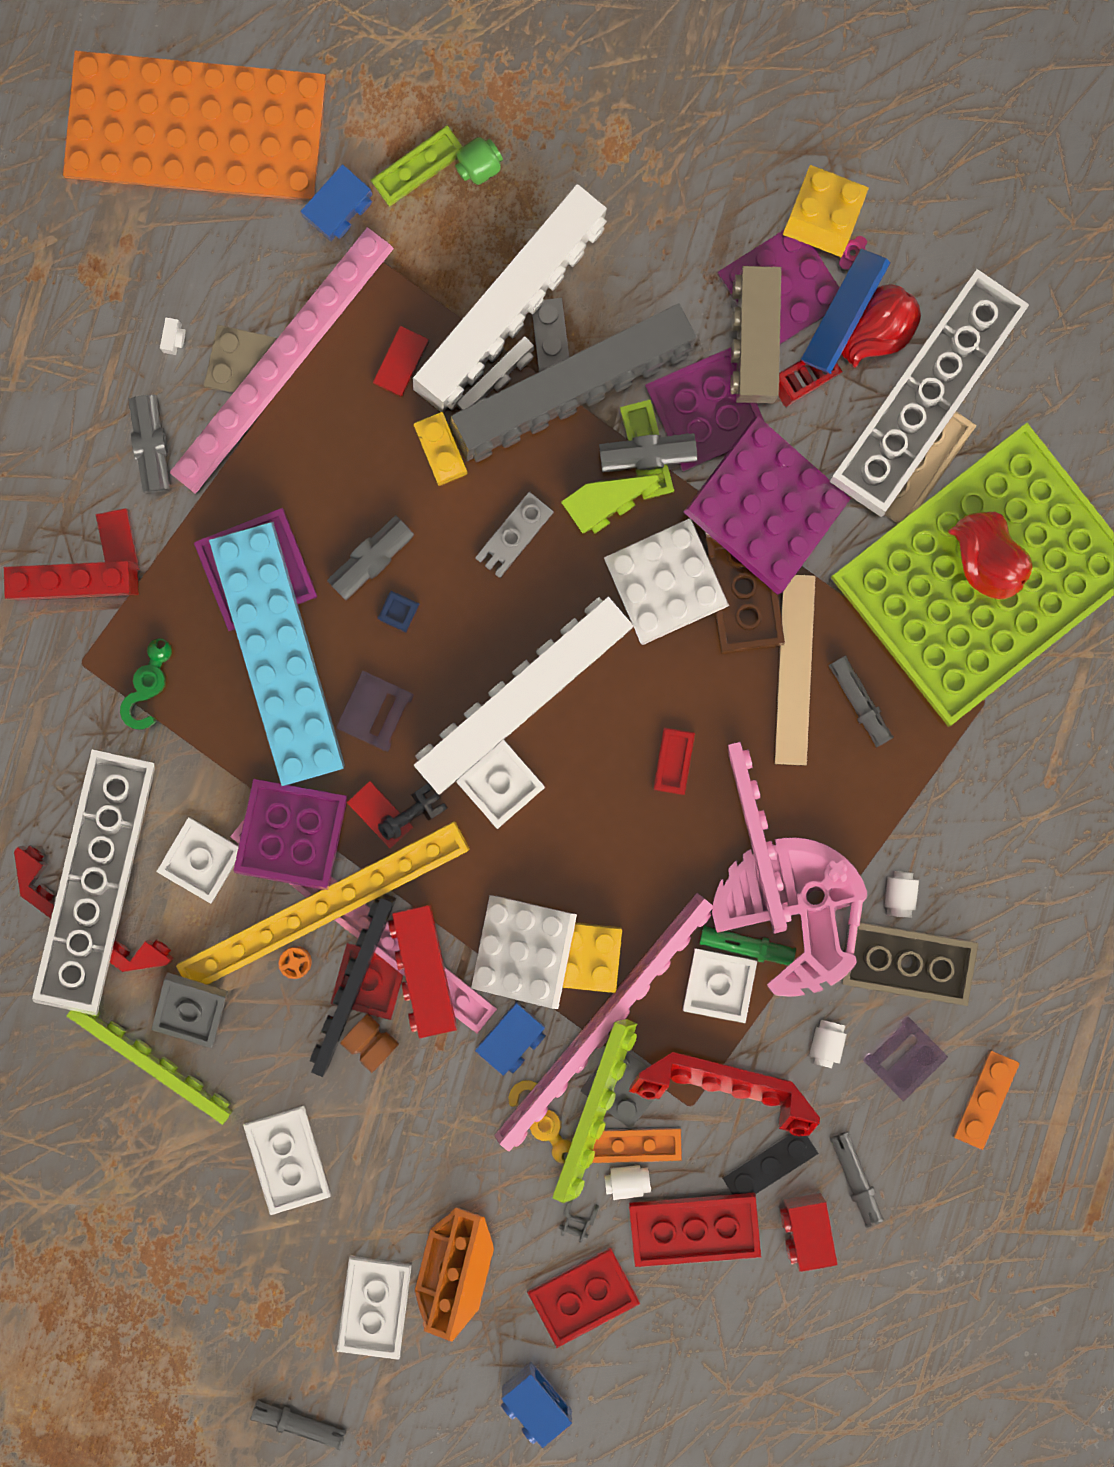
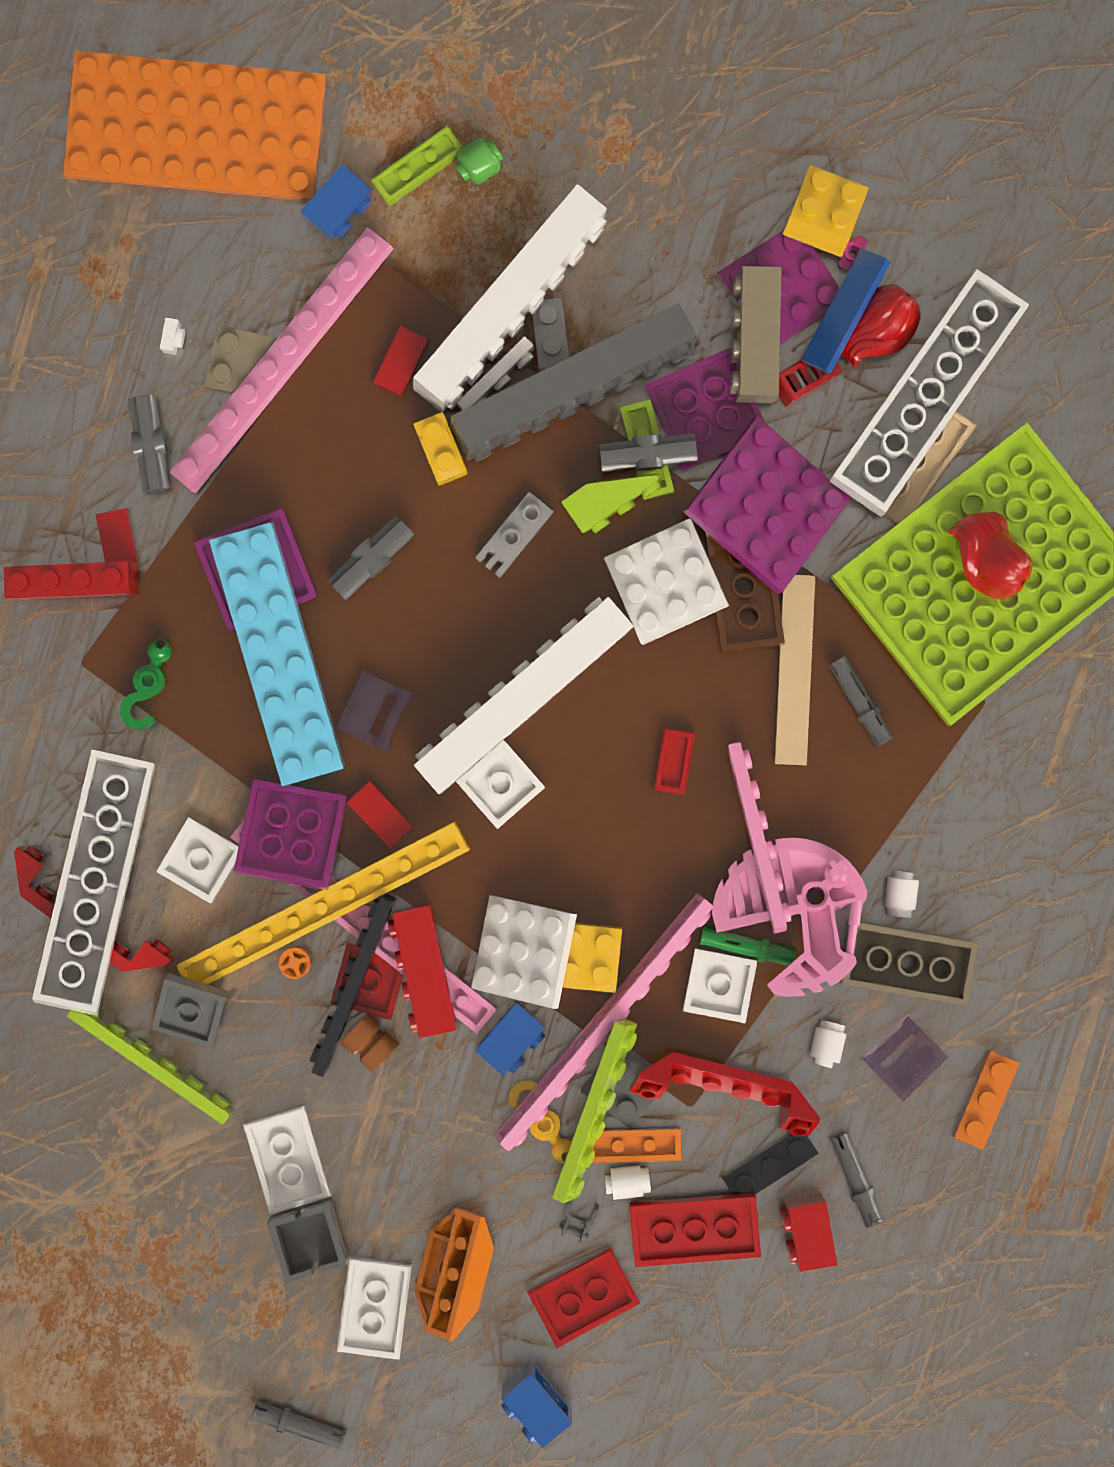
(308, 1239): none -> dark grey piece
(391, 826): black hinge -> none
(398, 611): dark blue tile -> none

